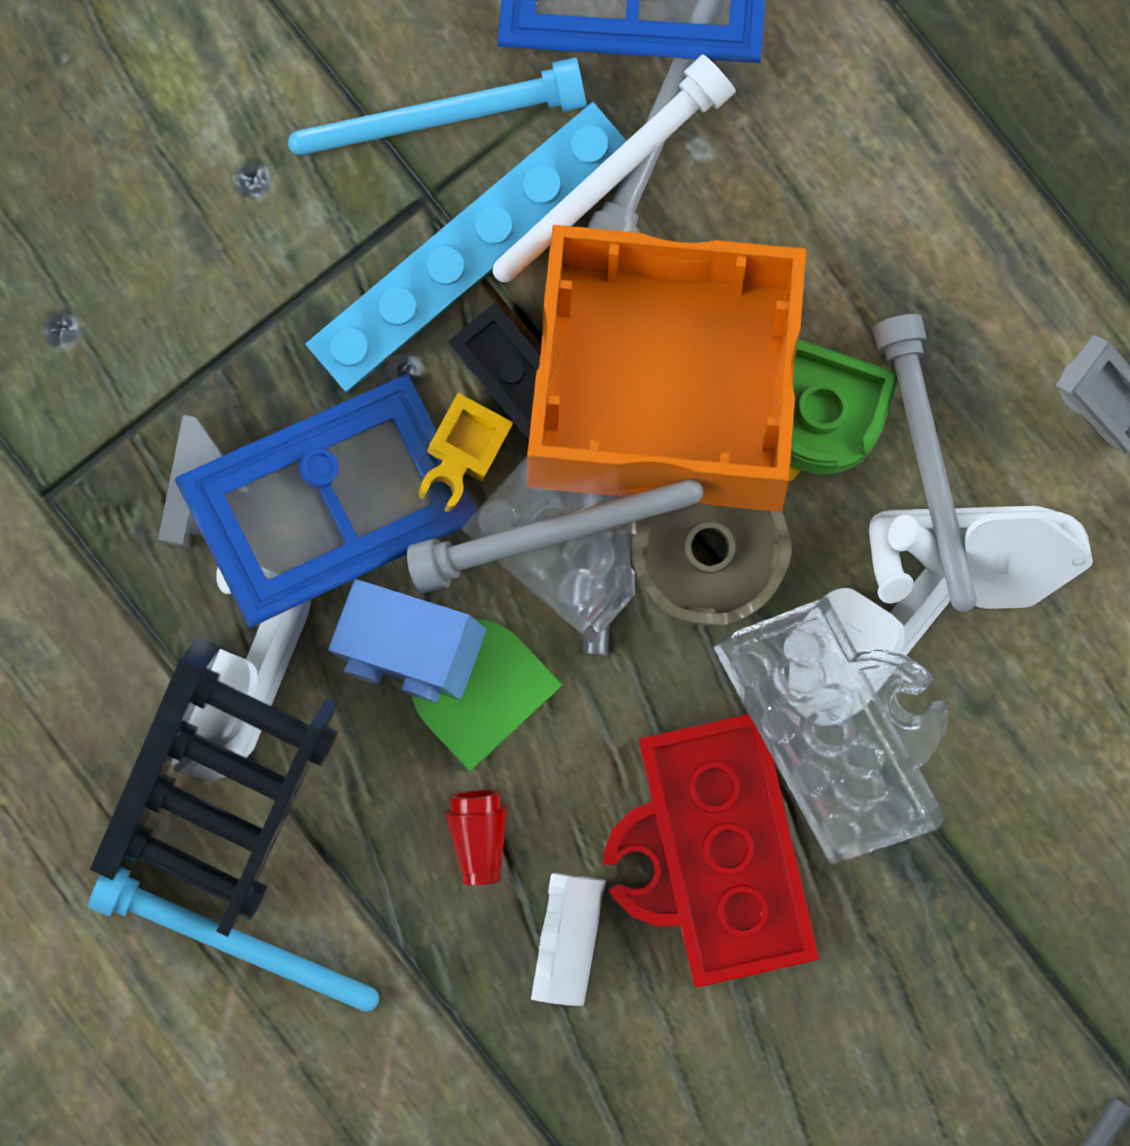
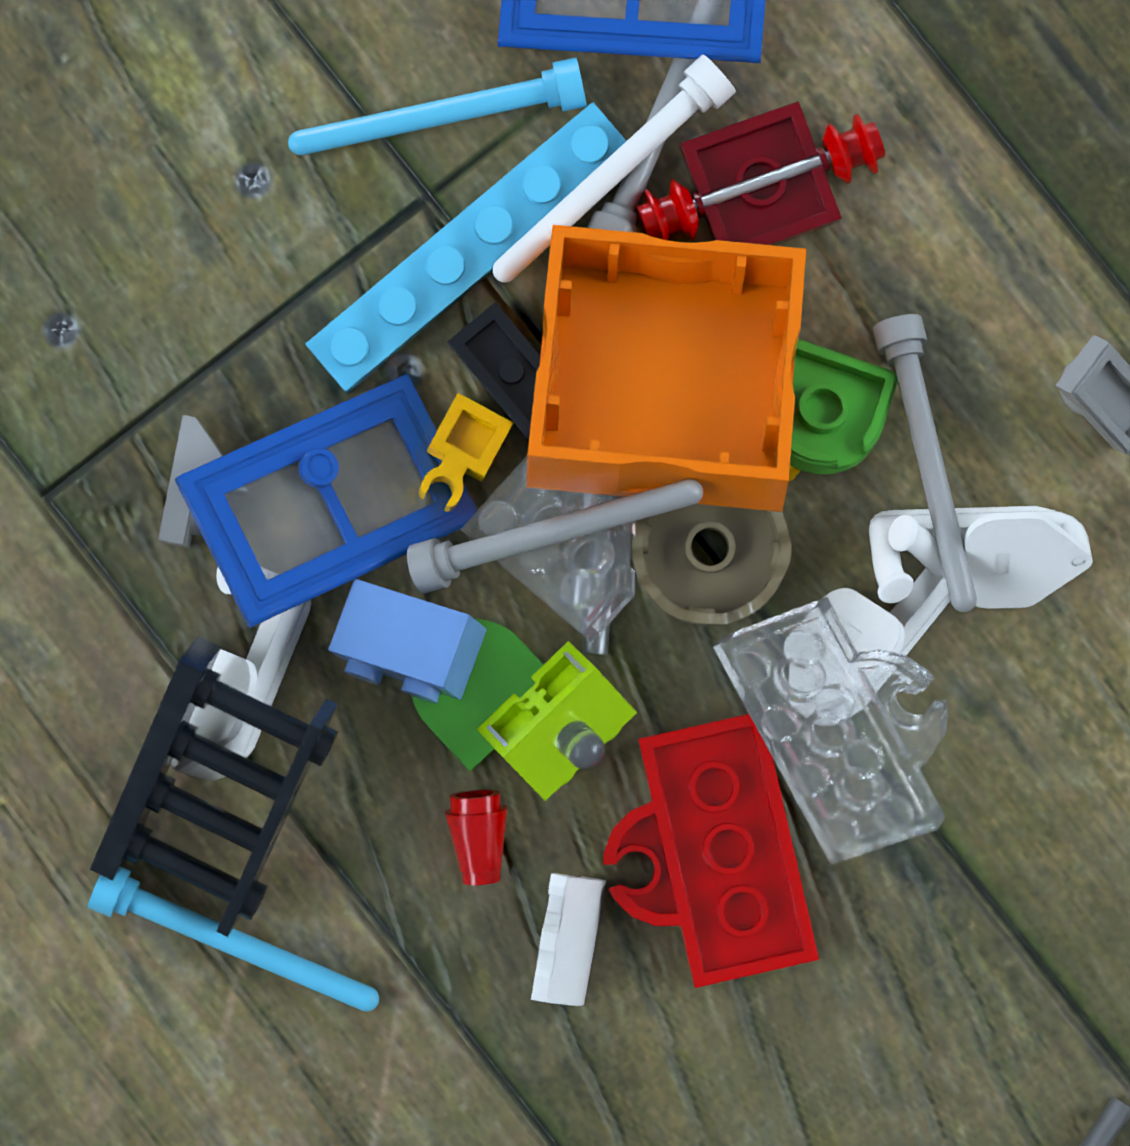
(558, 722): none -> lime piece
(762, 179): none -> dark red plate

